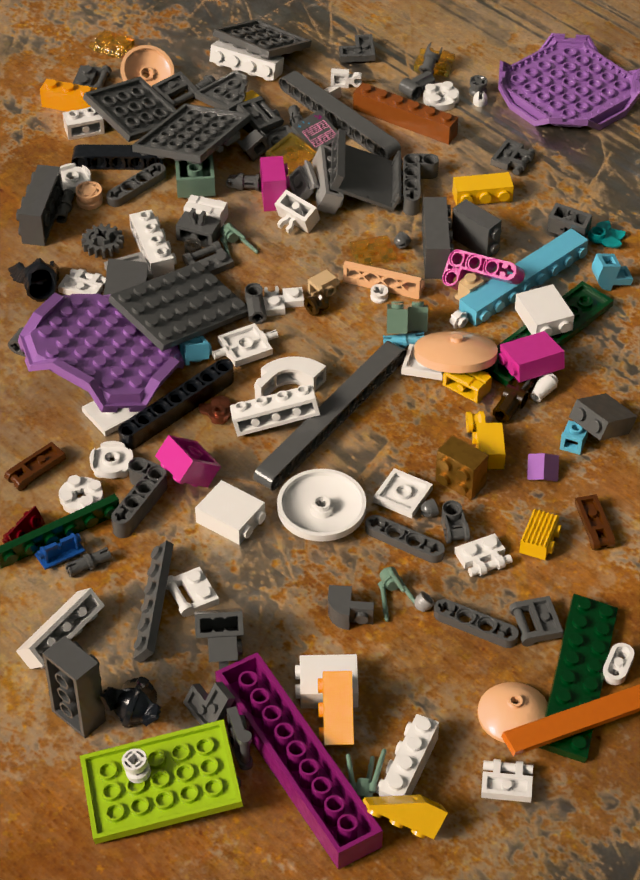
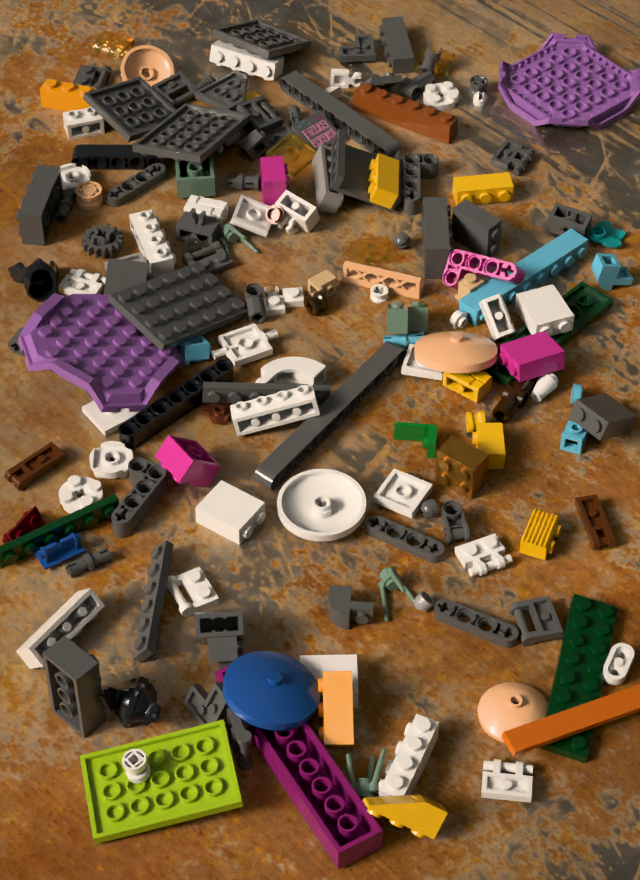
(236, 392): none -> dark grey plate
(251, 216): none -> white plate
(271, 690): none -> blue dish
(274, 214): none -> plate
(303, 181): light grey plate -> none
(384, 180): none -> yellow brick
(387, 81): none -> dark grey plate
(396, 45): none -> dark grey brick
(418, 432): none -> green bracket
(497, 317): none -> white brick
(543, 467): medium lavender panel -> none
(576, 393): none -> medium azure tile

